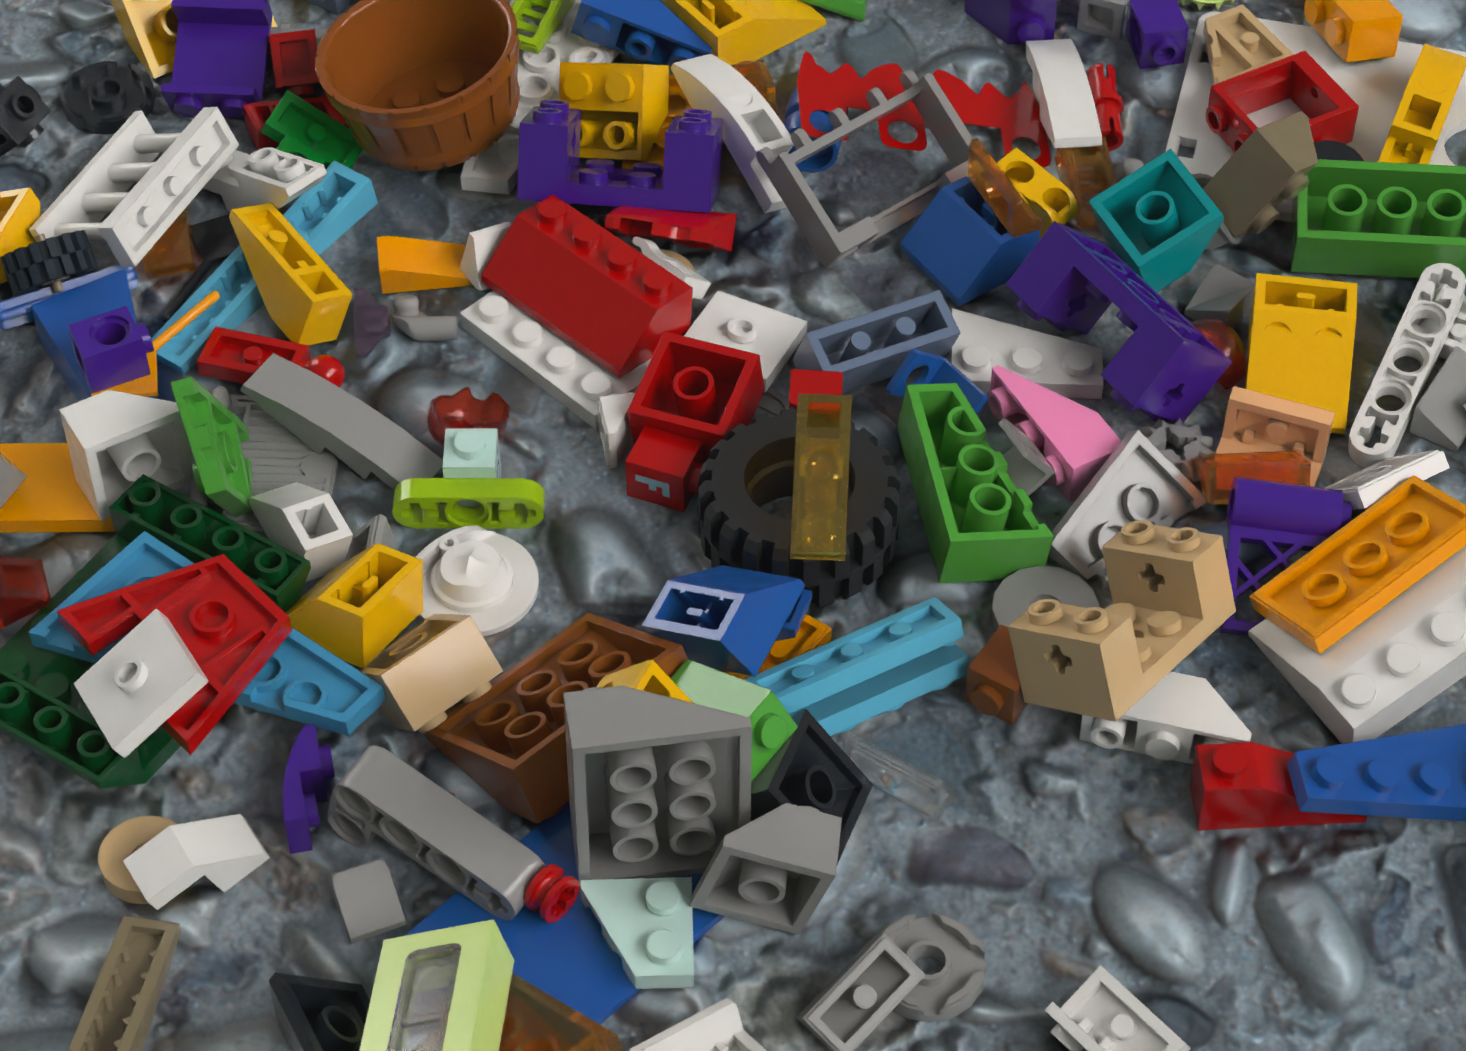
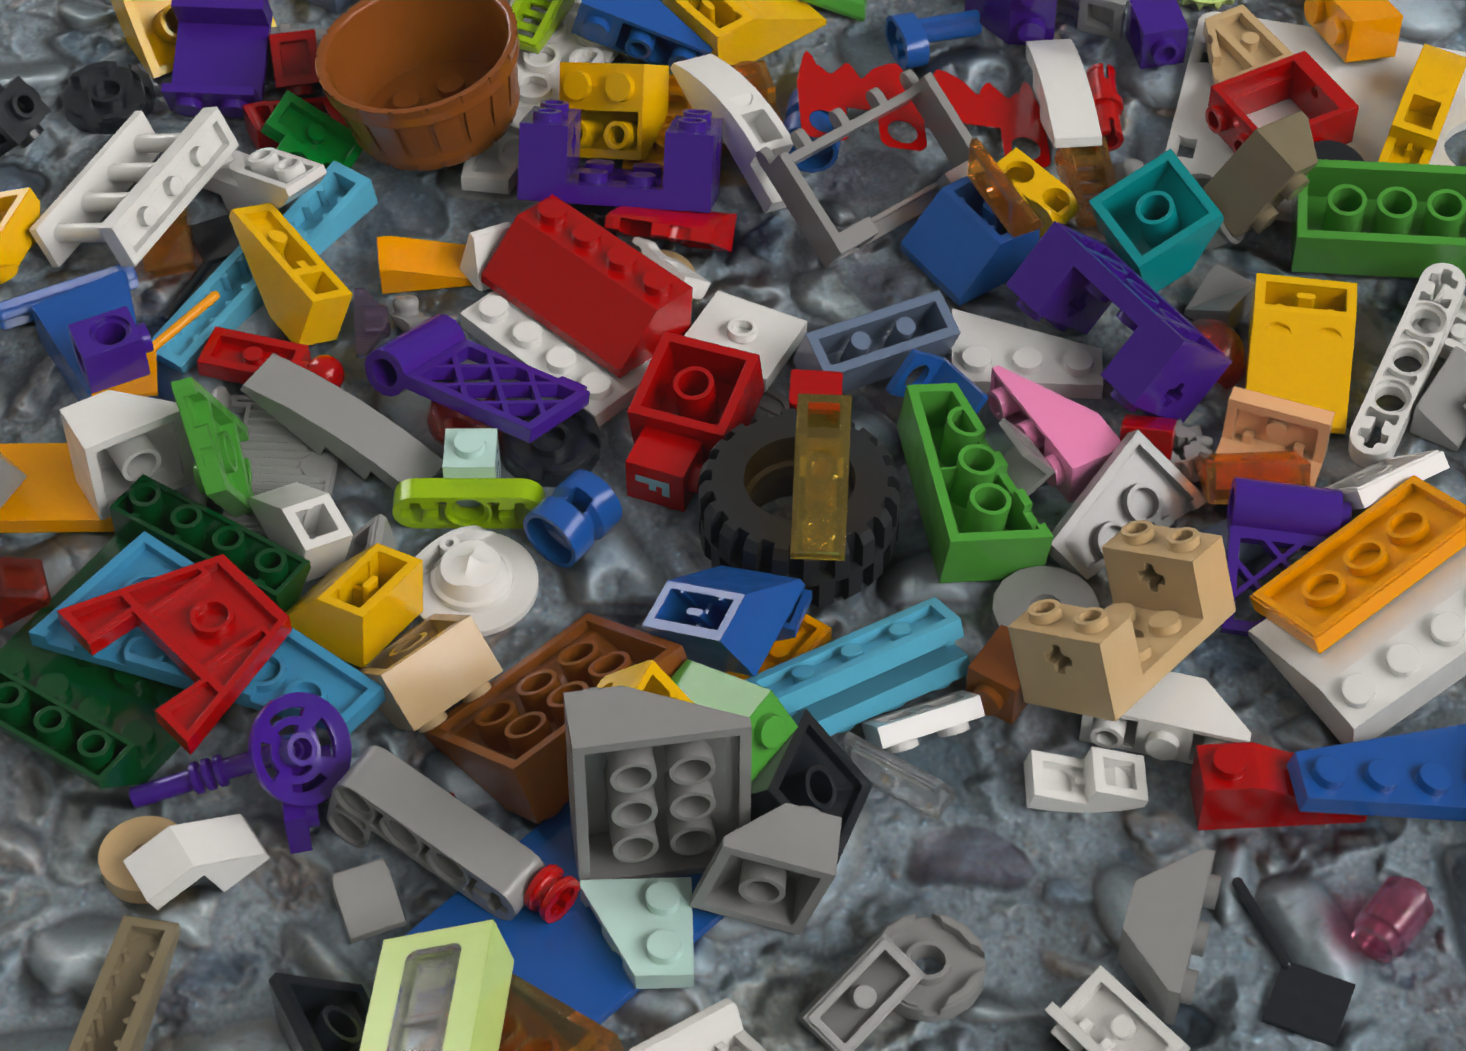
(49, 262): black wheel -> none
(140, 683): white plate -> none
(280, 752): none -> dark purple dish
(435, 352): none -> dark purple piece
(555, 454): none -> black tile
(572, 518): none -> blue wheel
(614, 426): white slope -> none
(910, 37): none -> blue piece
(944, 715): none -> white plate
(1098, 783): none -> white slope
(1157, 430): none -> red slope
(1166, 930): none -> light grey slope
(1302, 997): none -> black piece
(1392, 919): none -> clear pink brick

